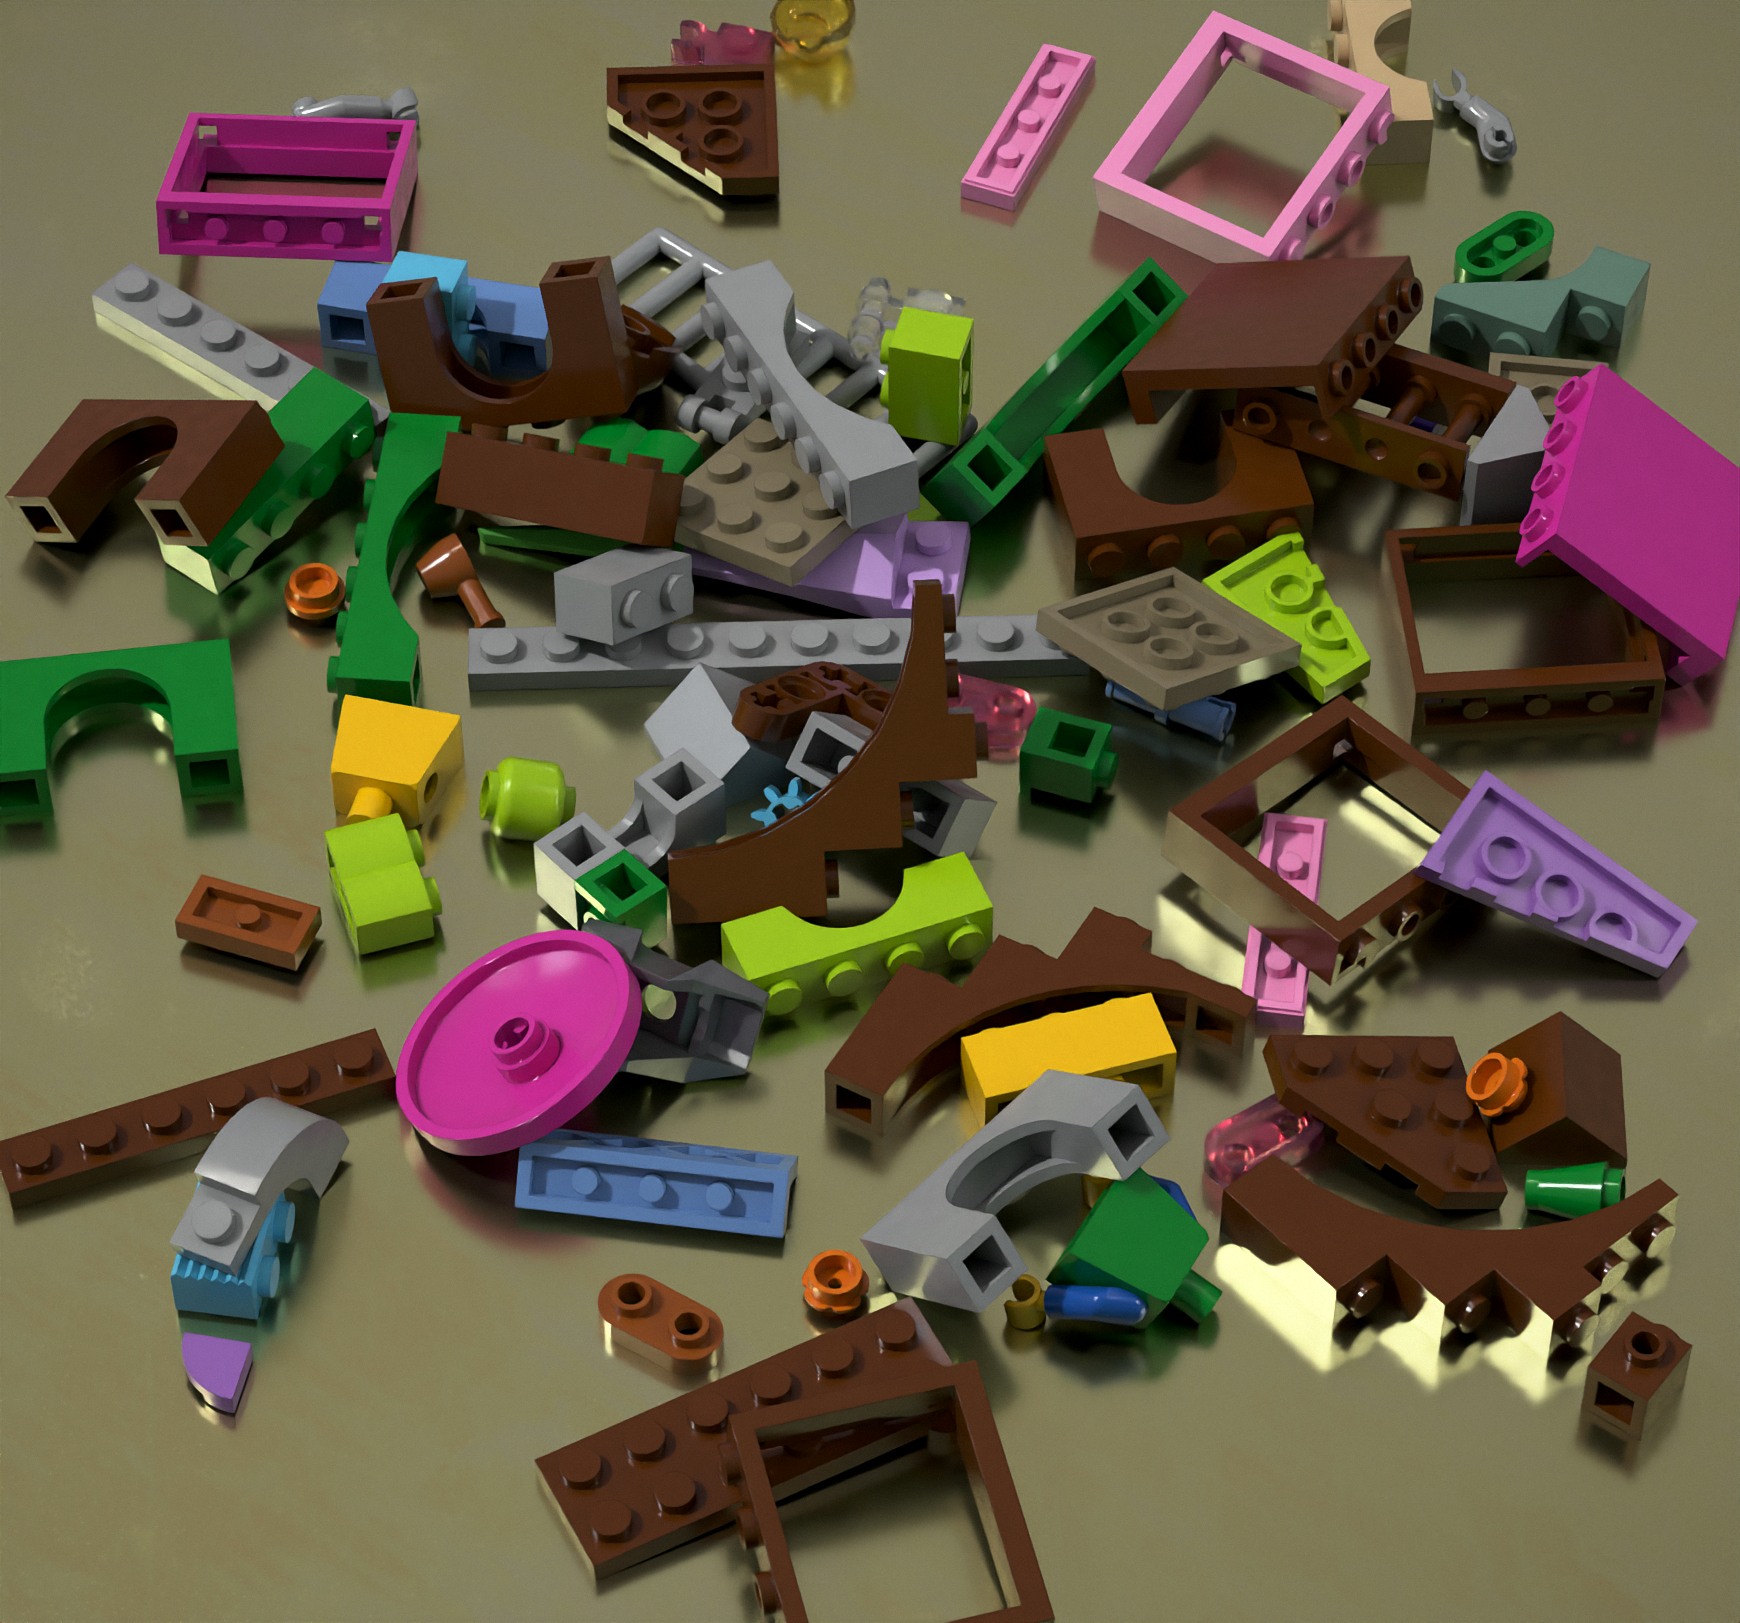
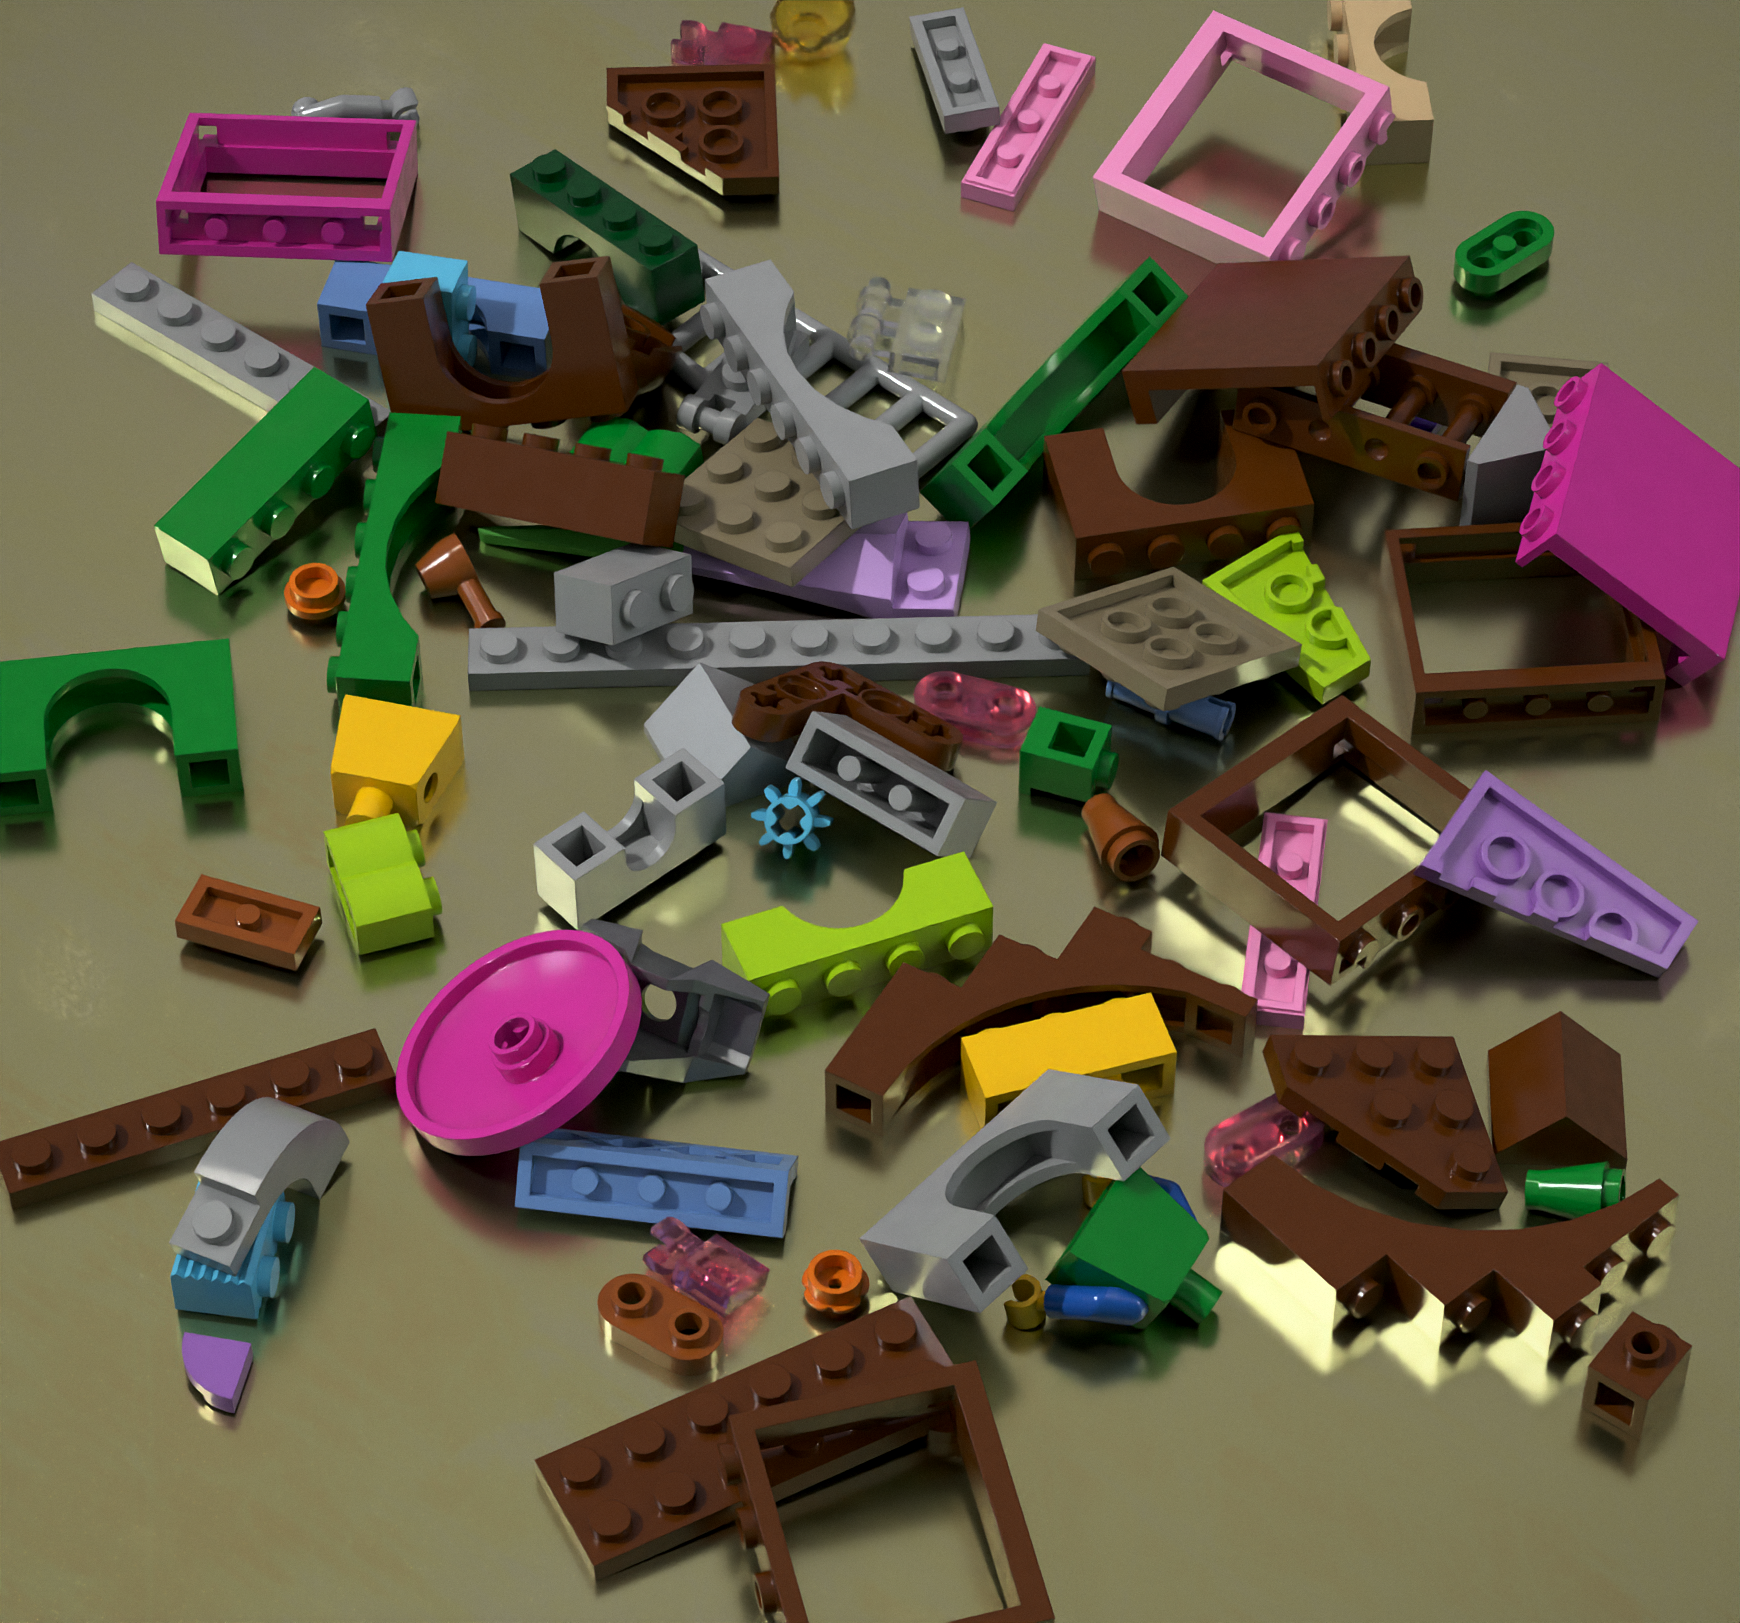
(206, 457): reddish brown arch -> none
(526, 799): lime head -> none
(612, 899): green brick -> none
(650, 260): none -> dark green arch
(709, 1271): none -> clear pink plate
(860, 806): reddish brown arch -> none
(928, 375): lime brick -> none
(954, 70): none -> light grey plate
(1122, 840): none -> dark orange cone
(1492, 126): light grey arm -> none
(1497, 1084): orange plate -> none
(1531, 316): sand green arch -> none

